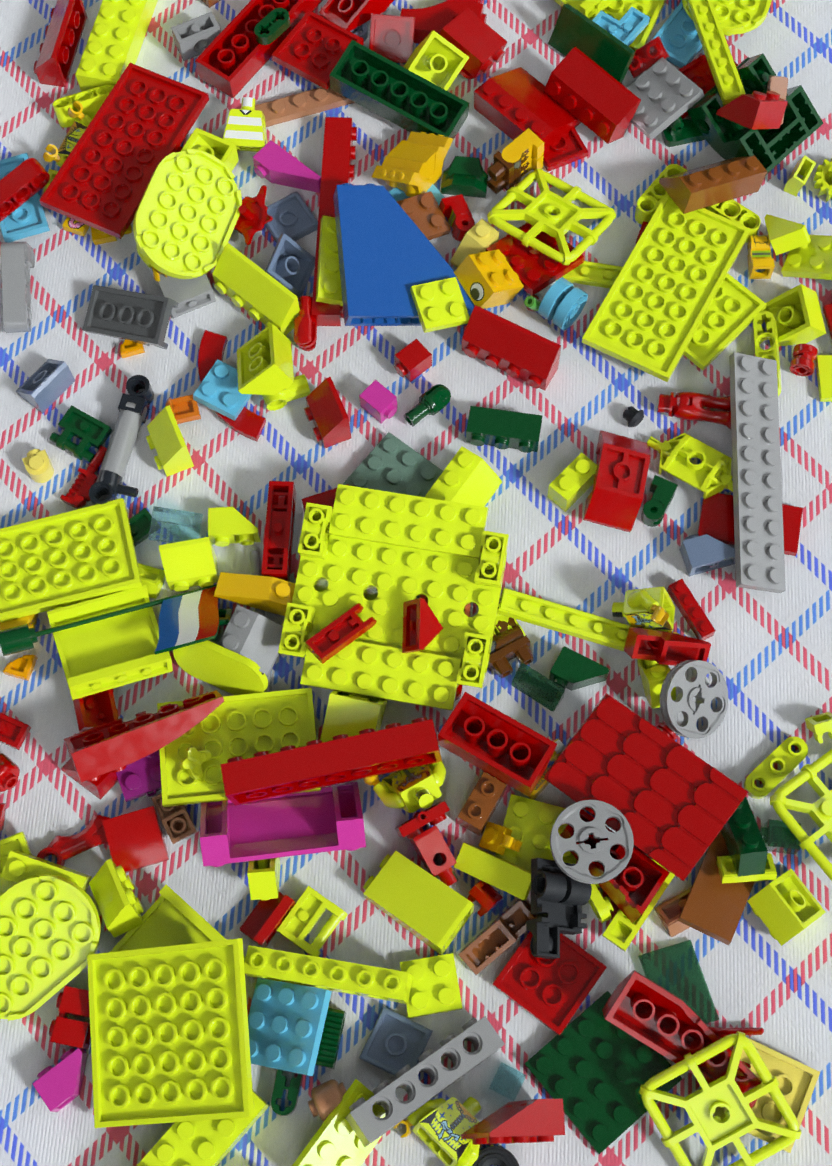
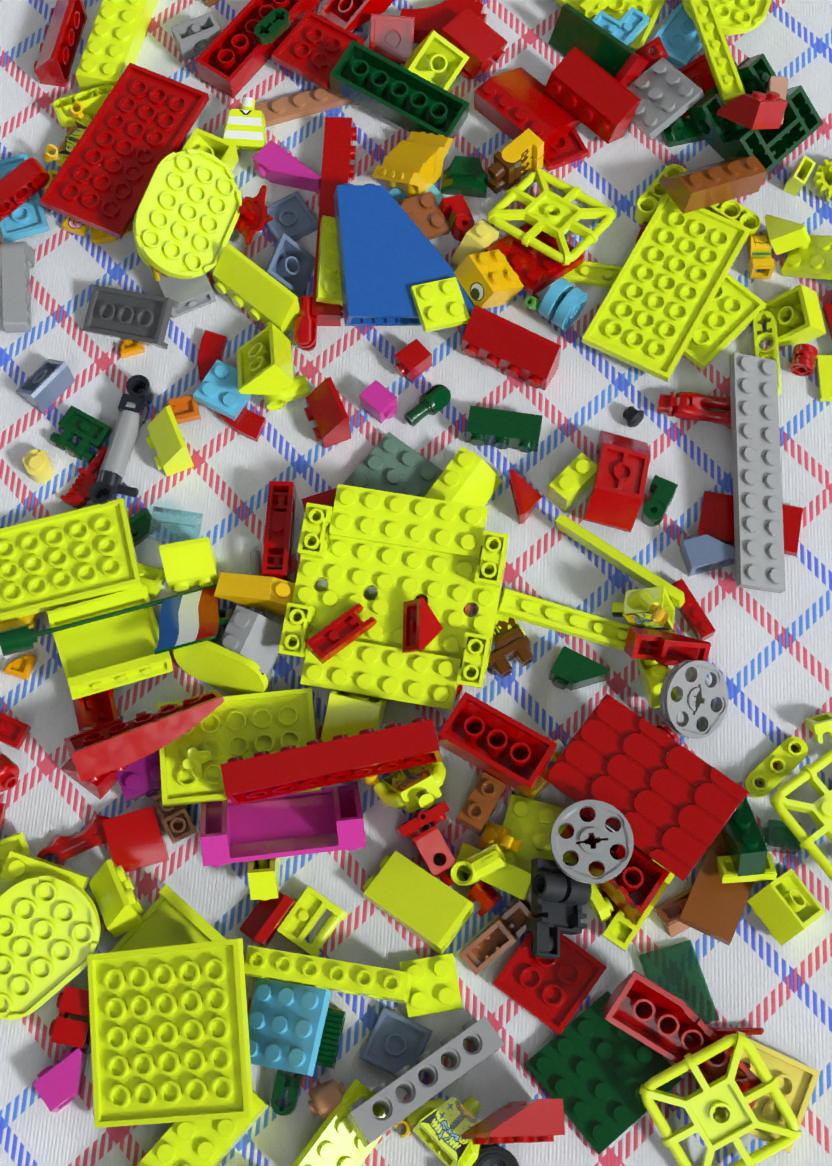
(230, 527): neon yellow slope -> none
(480, 865): none -> neon yellow piece
(507, 1082): clear light blue plate -> none
(523, 495): none -> red slope
(538, 687): clear green slope -> none
(617, 558): none -> neon yellow tile
(631, 69): none -> red tile
(709, 477): neon yellow plate -> none

